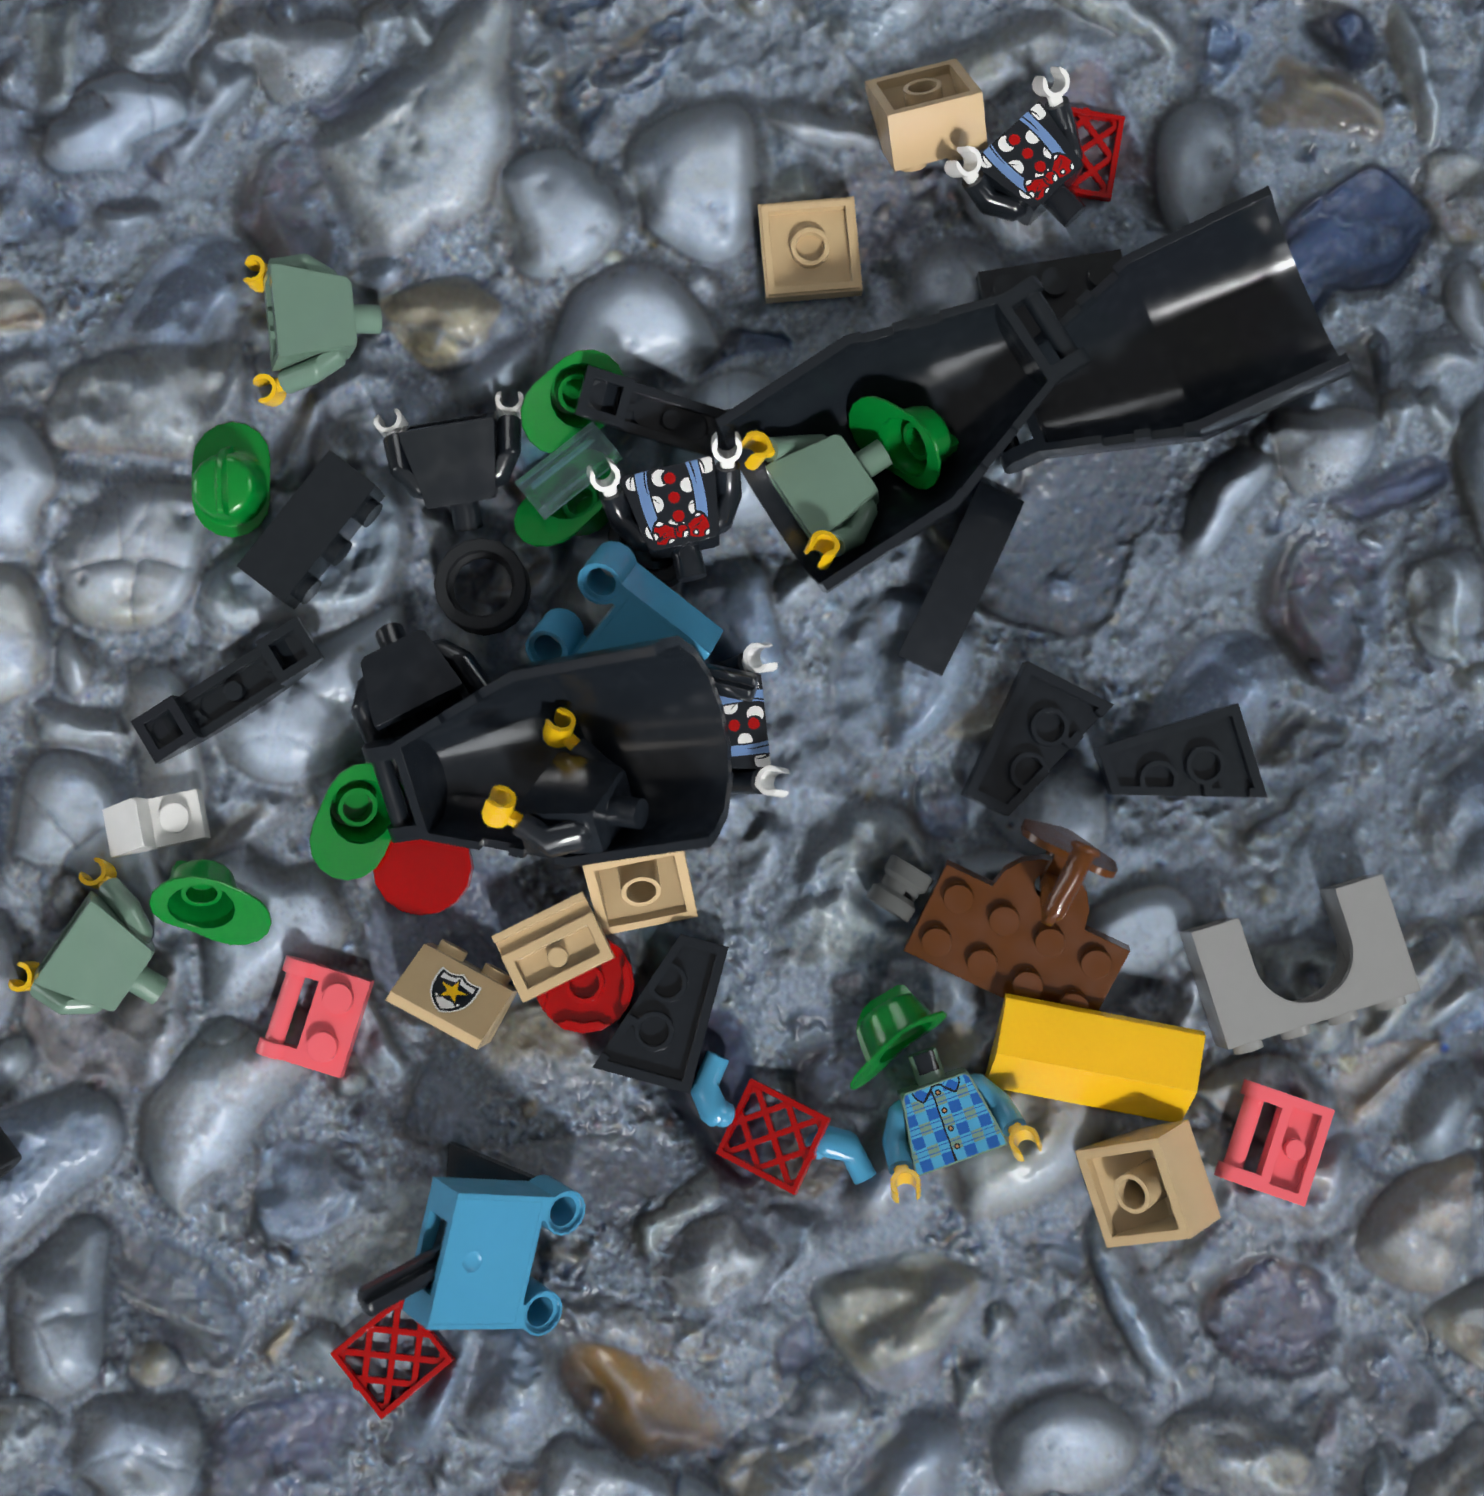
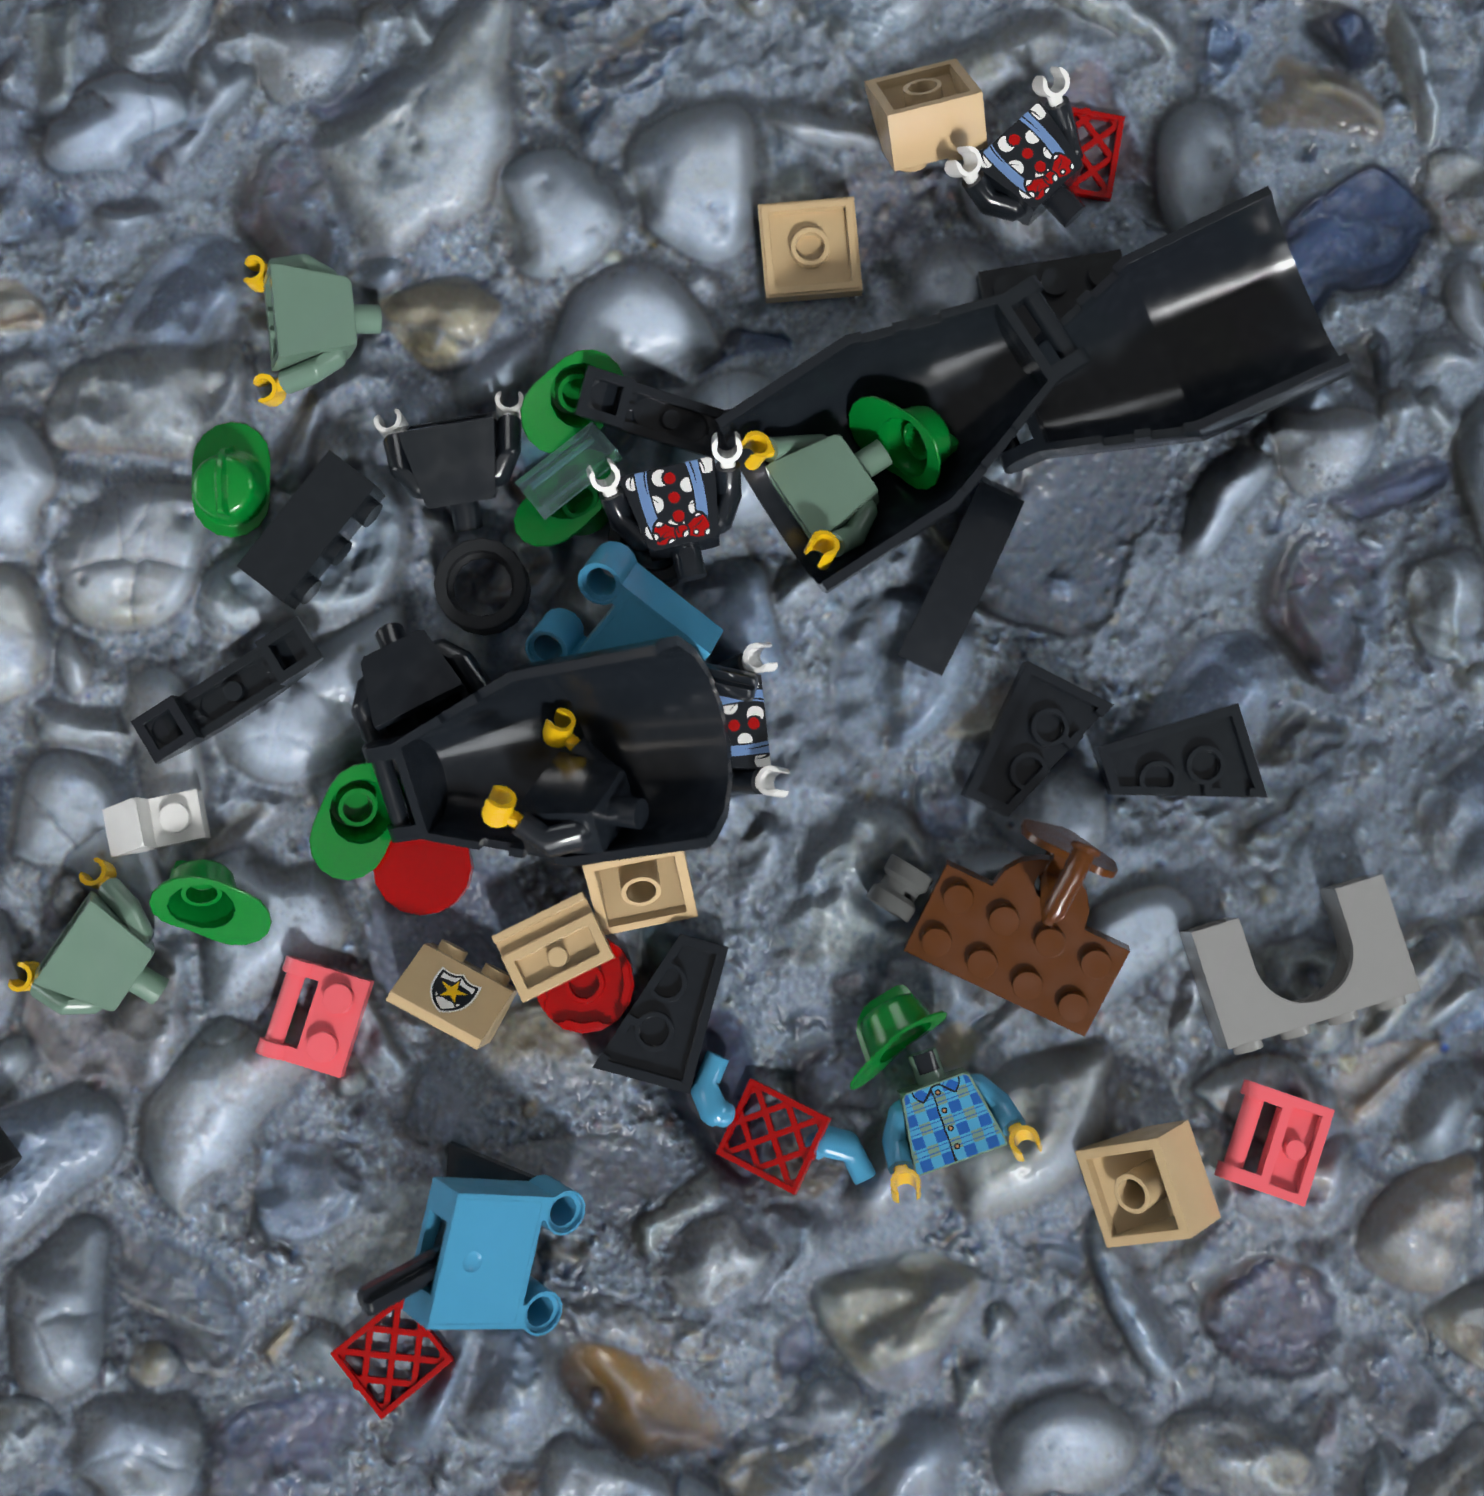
(1095, 1058): yellow slope -> none

